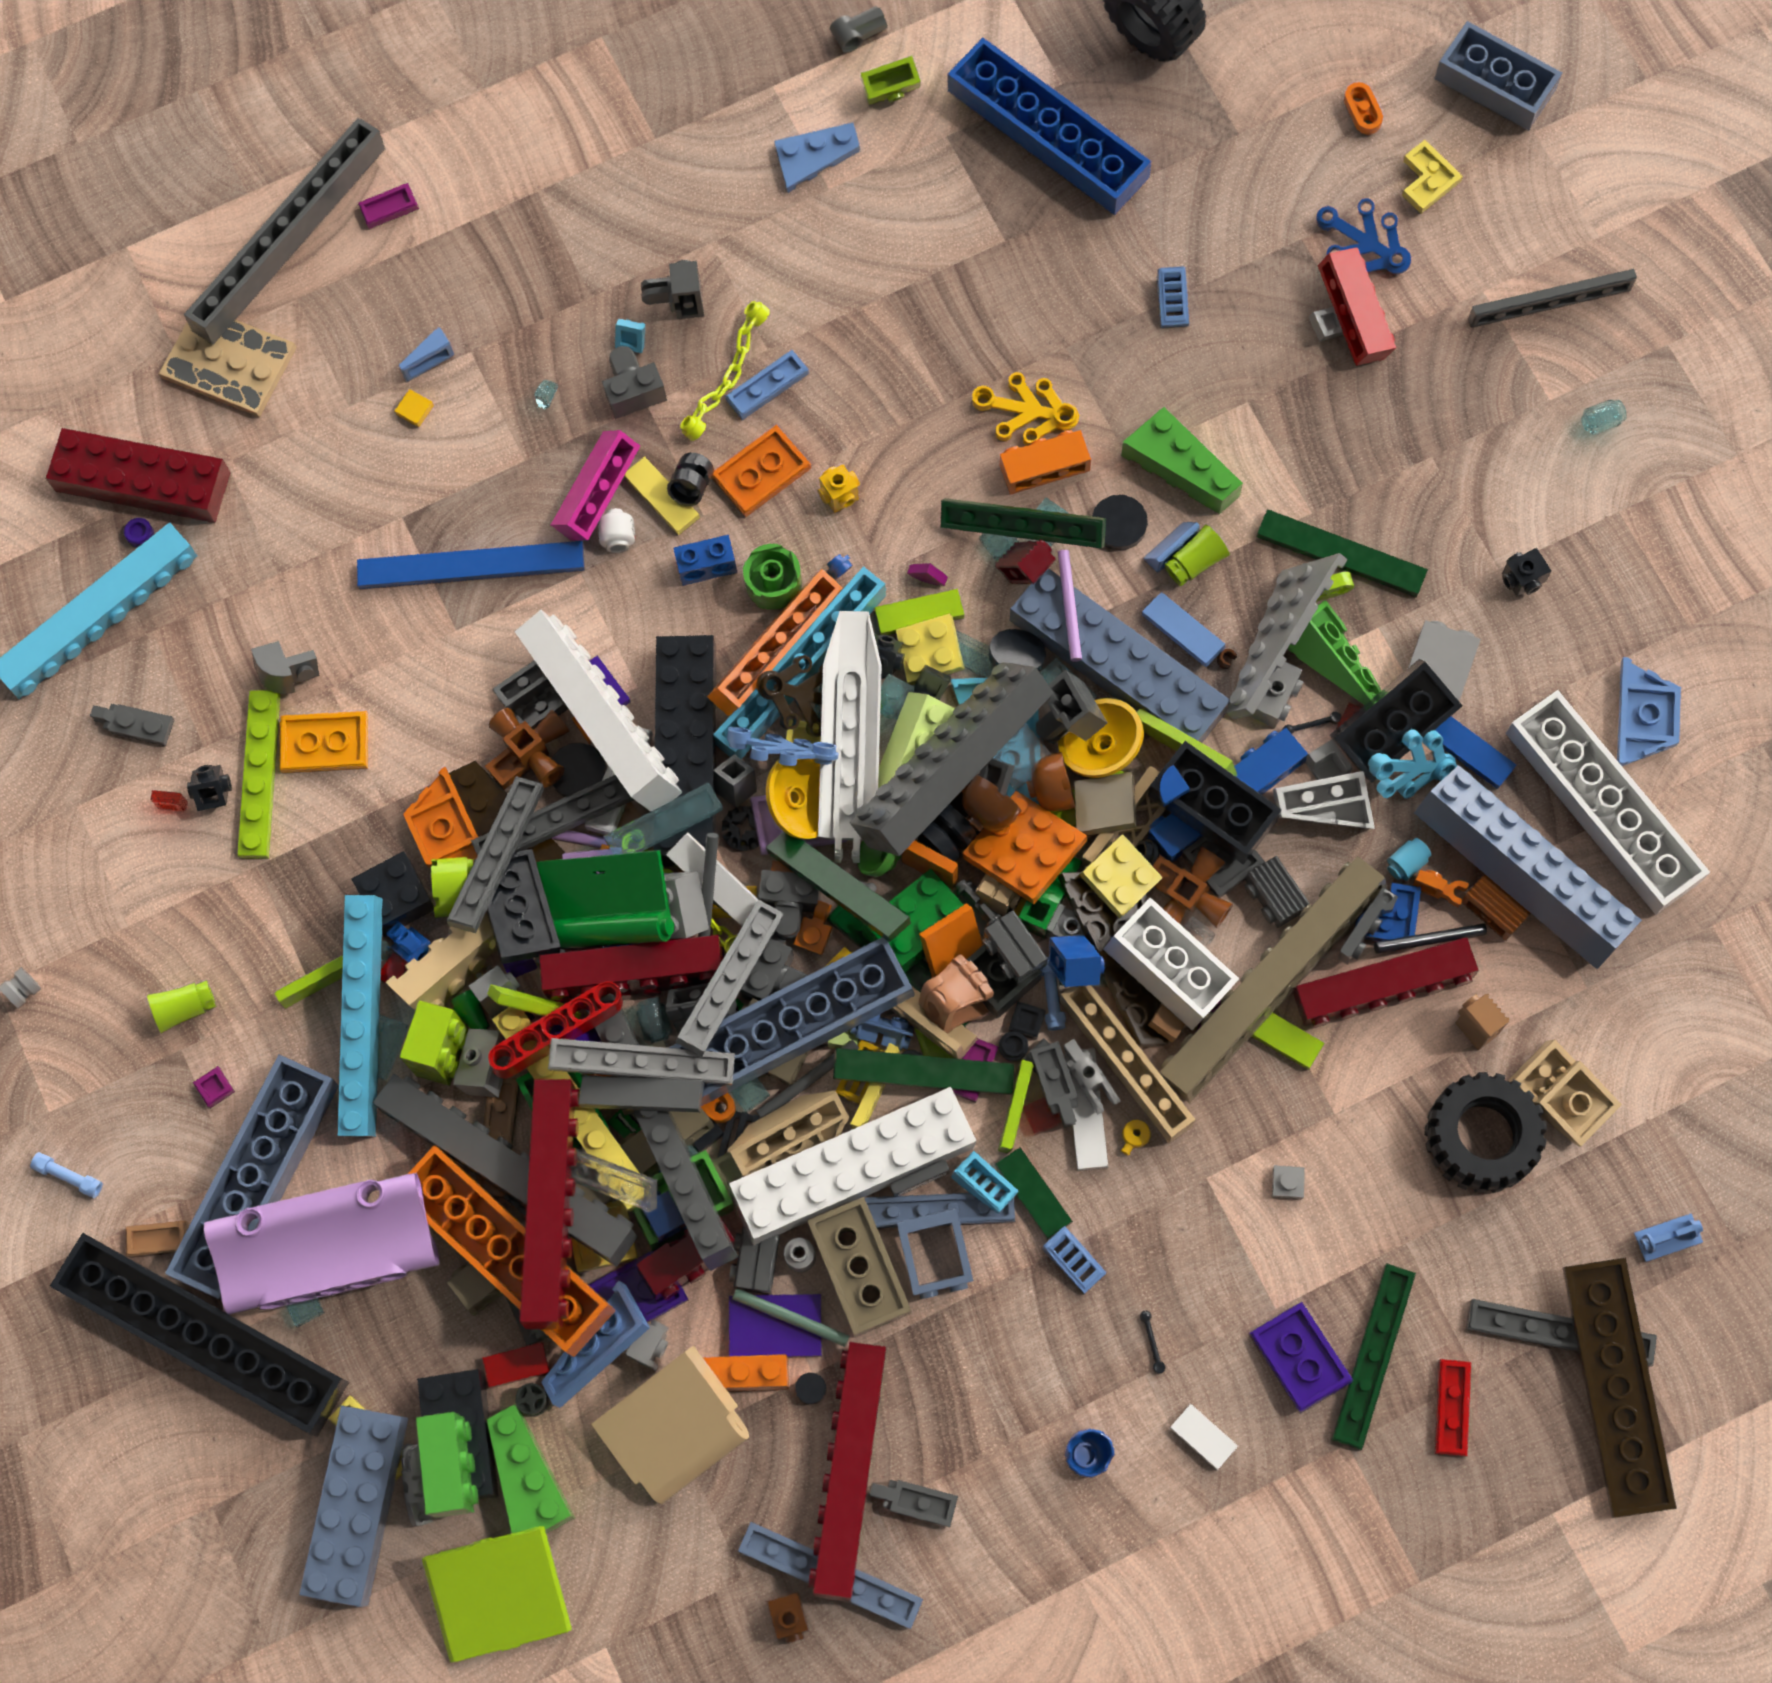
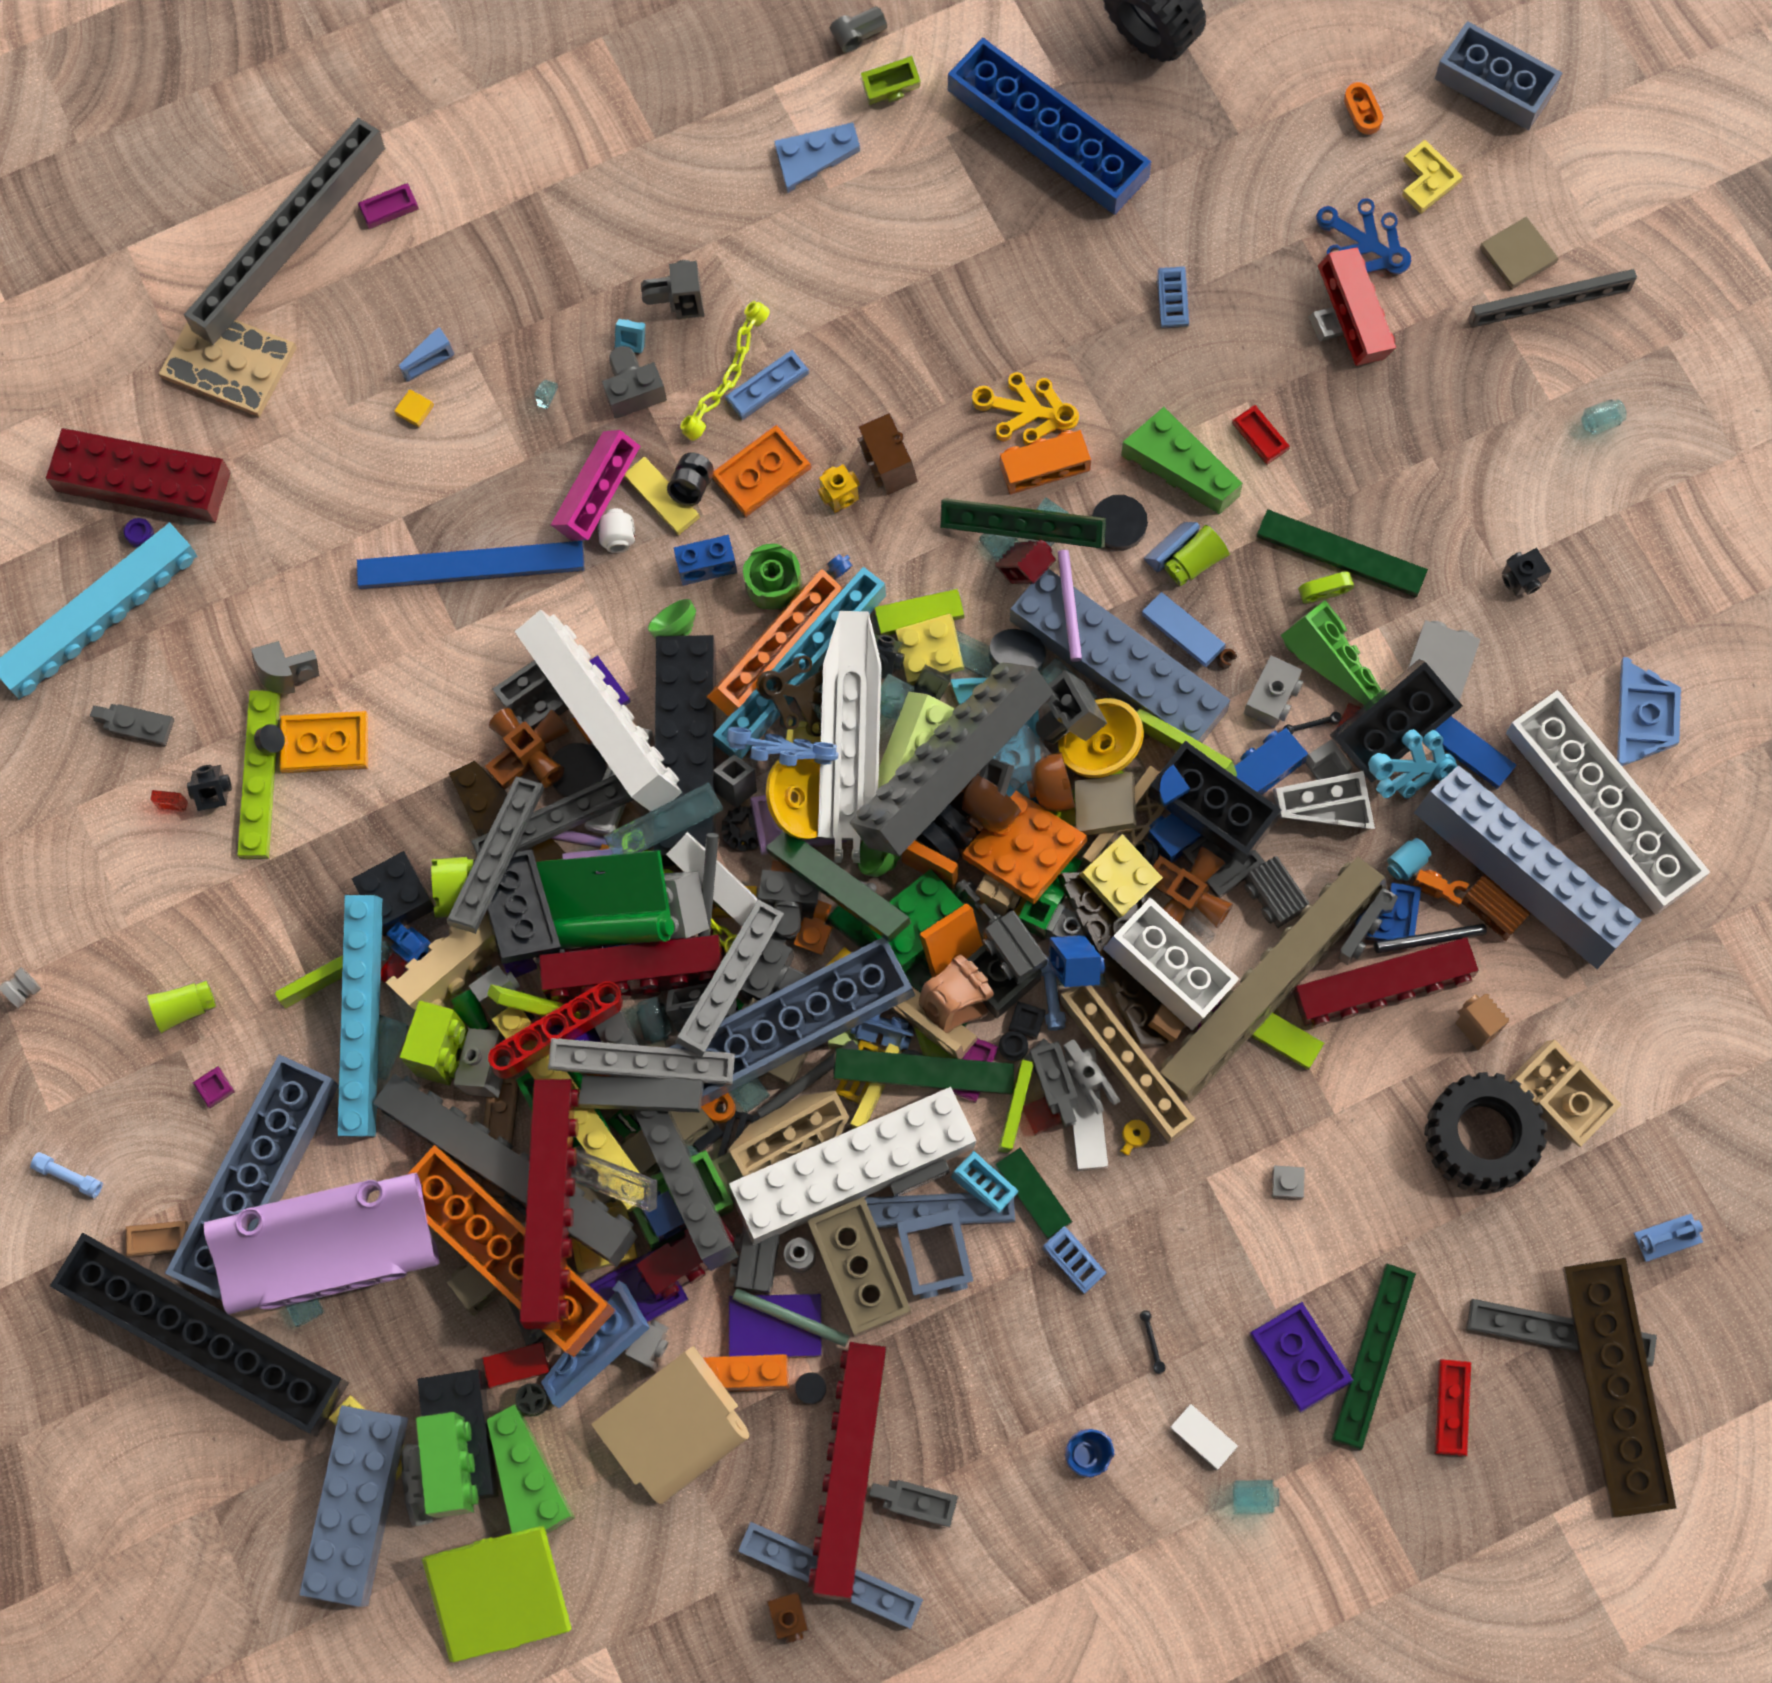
(269, 739): none -> black tile
(441, 822): orange wing -> none
(674, 620): none -> bright green piece
(886, 454): none -> reddish brown brick
(927, 573): magenta tile -> none
(1255, 1497): none -> clear light blue brick
(1260, 434): none -> red tile
(1283, 624): light grey wing -> none
(1519, 253): none -> dark tan tile

